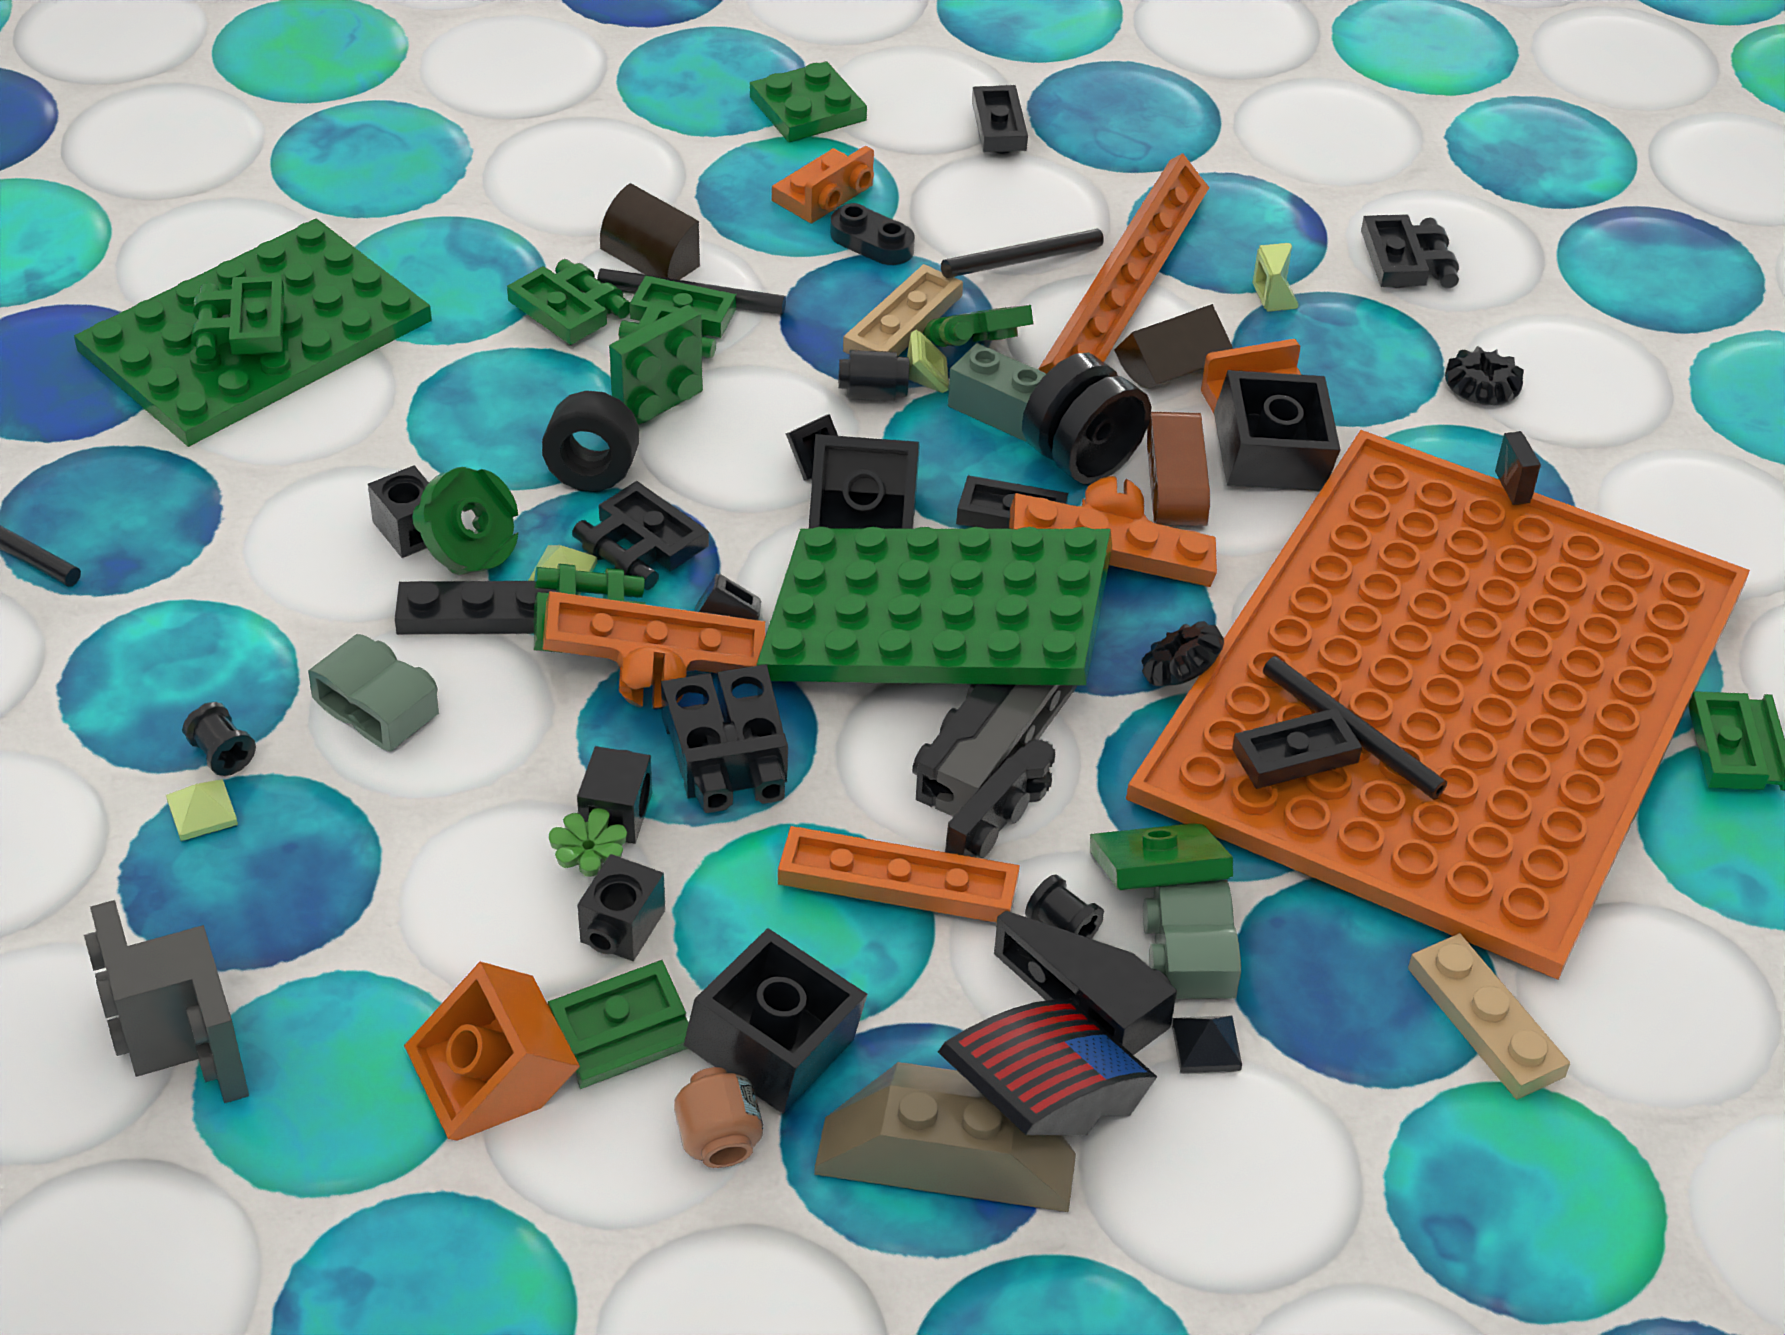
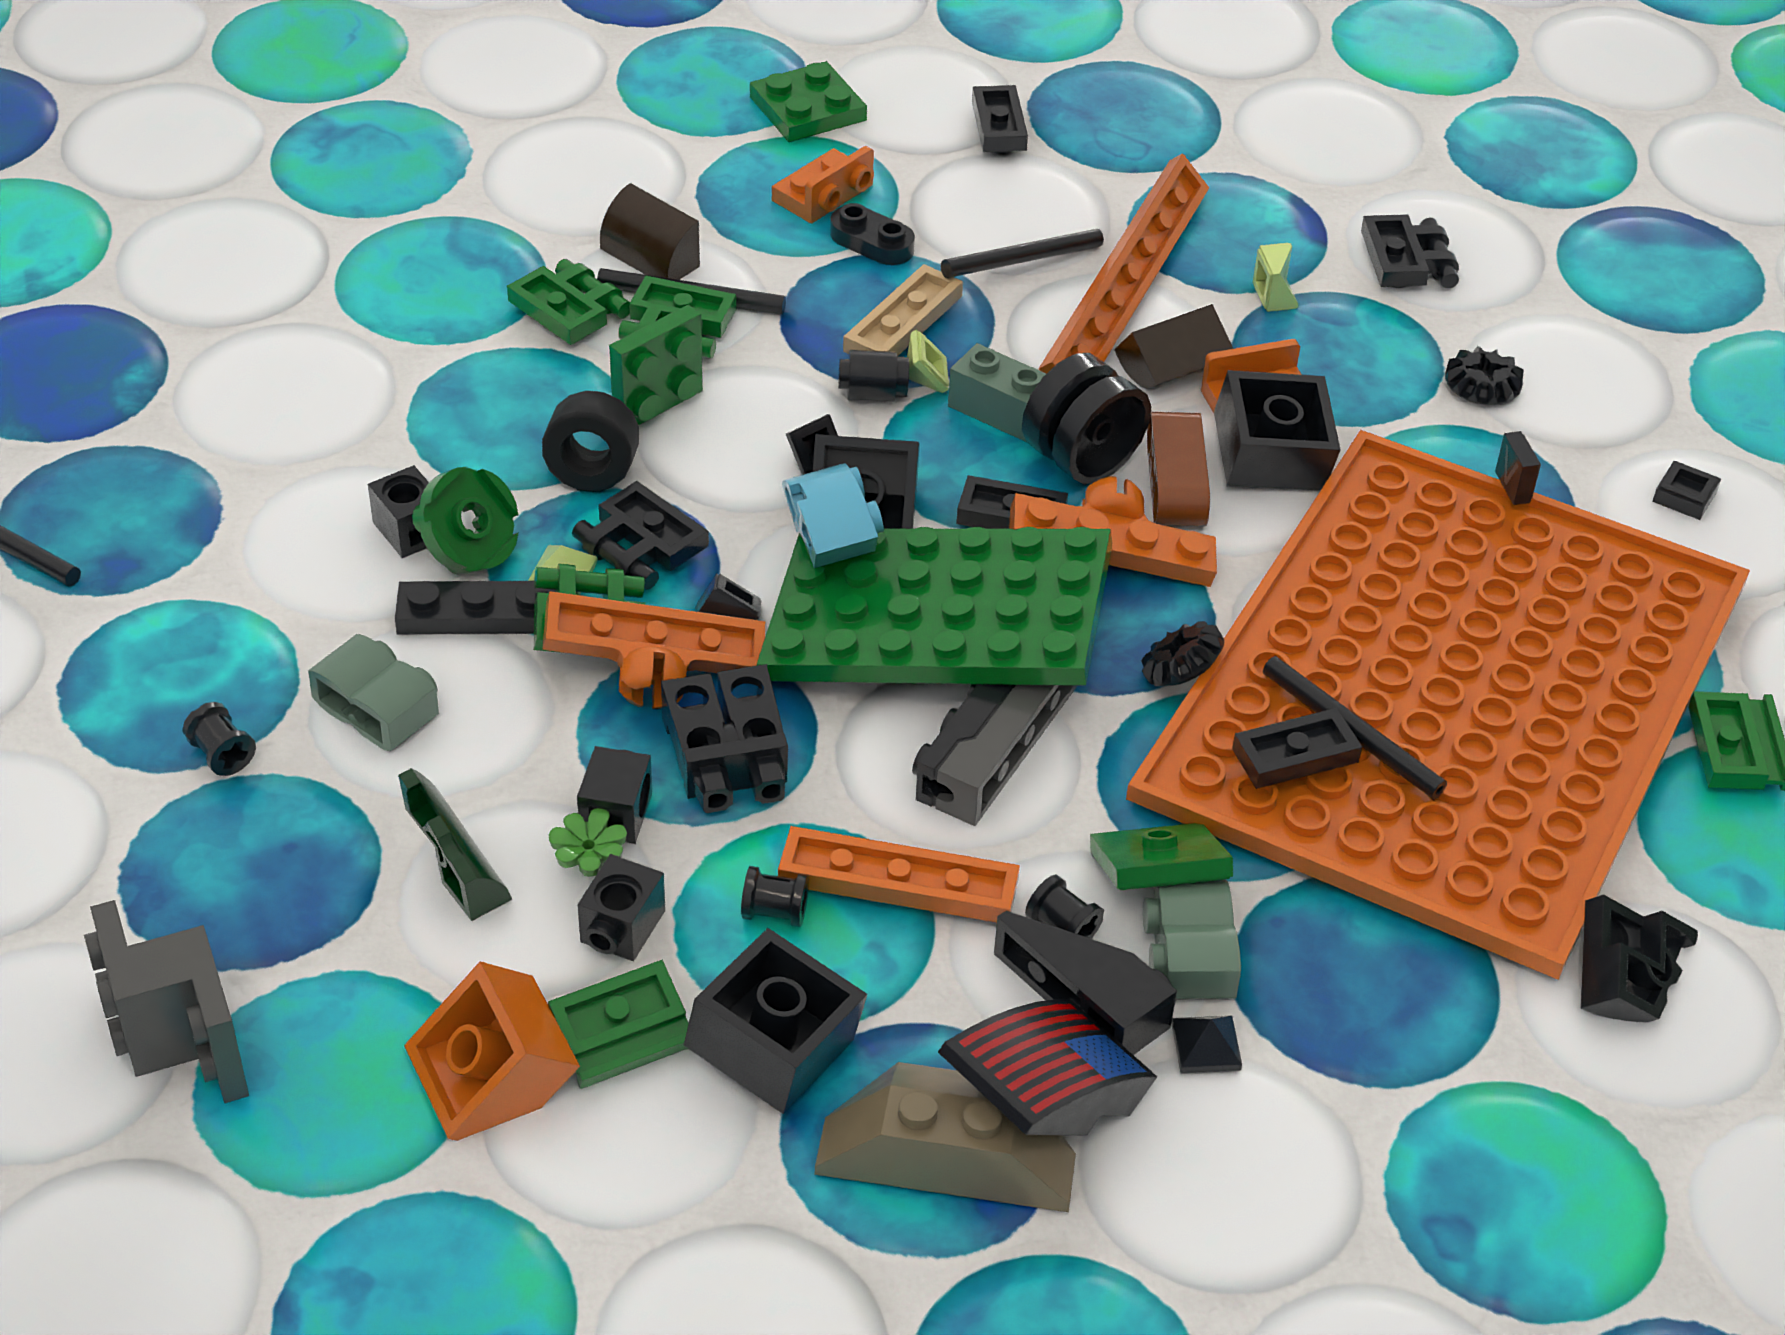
(201, 809): yellowish green slope -> none
(254, 318): green plate -> none
(333, 314): green plate -> none
(460, 861): none -> dark green slope
(718, 1117): nougat head -> none
(775, 896): none -> black bush
(833, 514): none -> medium azure brick
(980, 325): green plate -> none
(1001, 799): black hinge -> none
(1488, 1016): tan plate -> none
(1630, 960): none -> black slope
(1686, 490): none -> black tile

